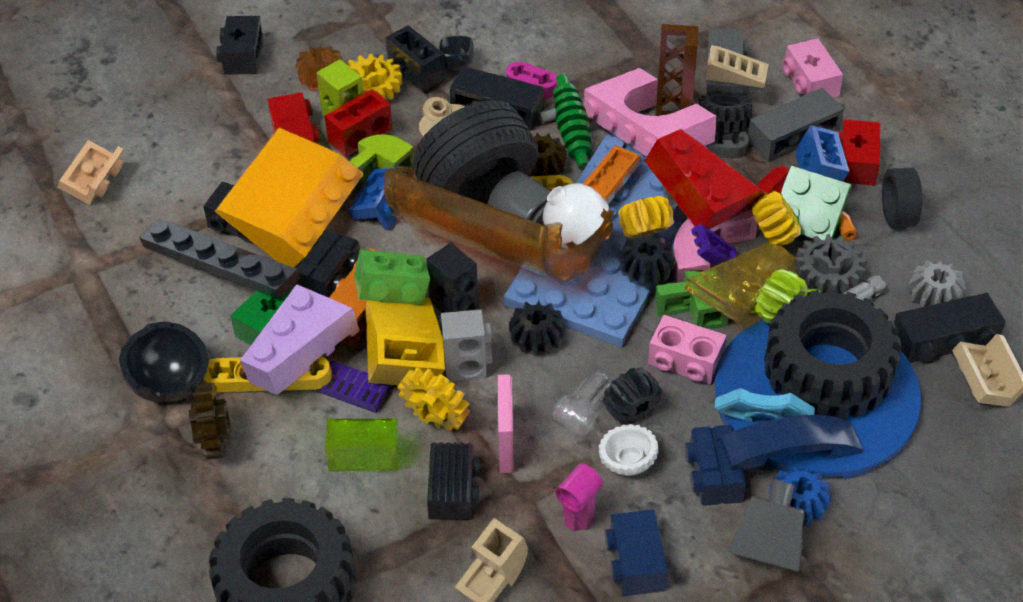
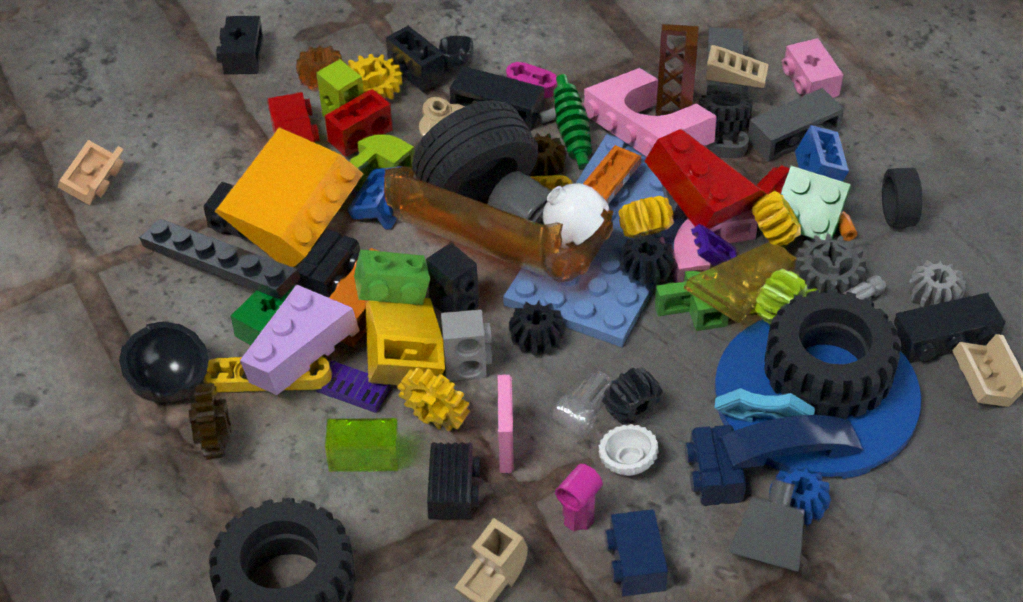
(686, 349): bright pink brick -> none
(861, 150): red brick -> none

